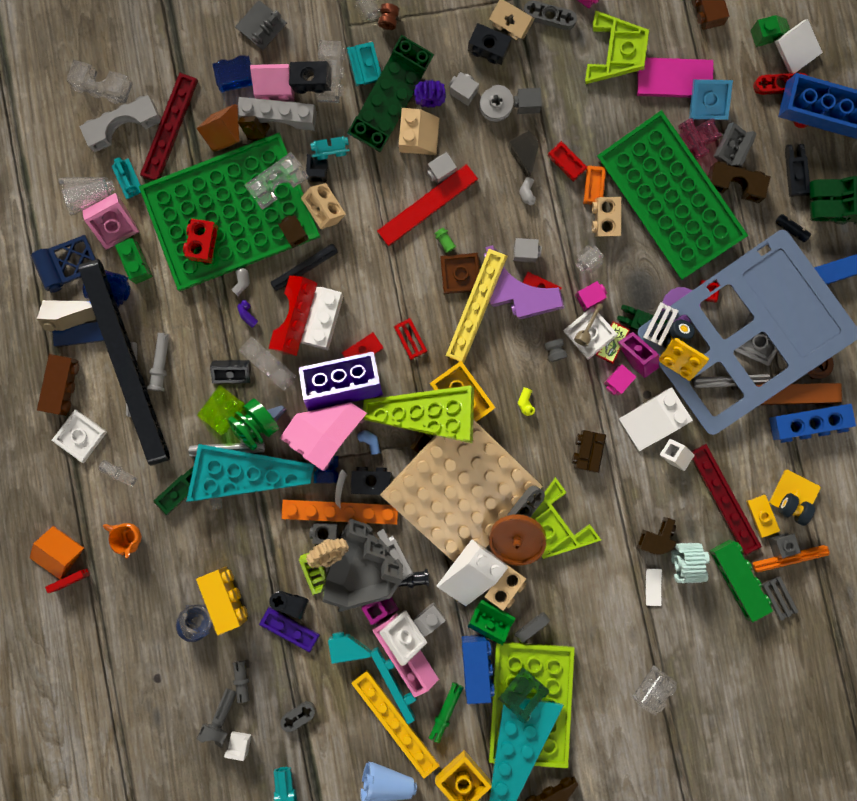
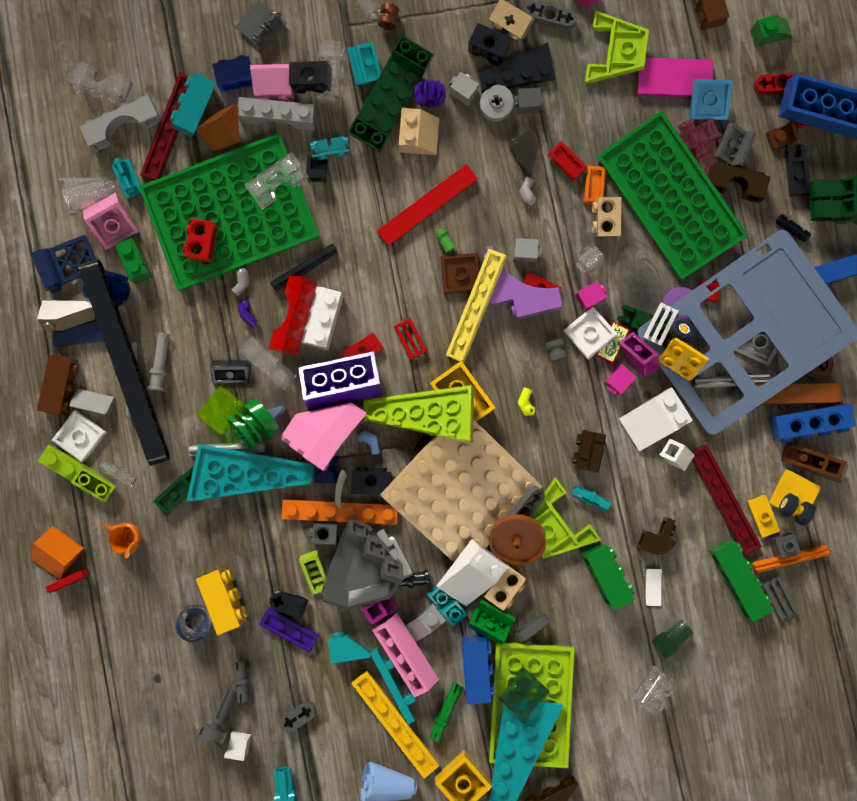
(77, 473): none -> lime slope
(92, 402): none -> light grey slope
(192, 104): none -> teal brick
(253, 128): dark brown bracket -> none
(293, 231): dark brown brick -> none
(323, 206): tan brick -> none
(327, 553): tan gear -> none
(403, 638): white tile -> none
(441, 168): light grey brick -> none
(447, 605): none -> teal slope
(522, 70): none -> black wing
(583, 337): dark tan hinge -> none
(591, 498): none -> teal pin
(608, 576): none -> green brick
(668, 642): none -> clear green piece
(690, 563): light aqua brick -> none
(783, 136): none -> reddish brown bracket
(798, 46): white tile -> none
(815, 462): none -> reddish brown slope

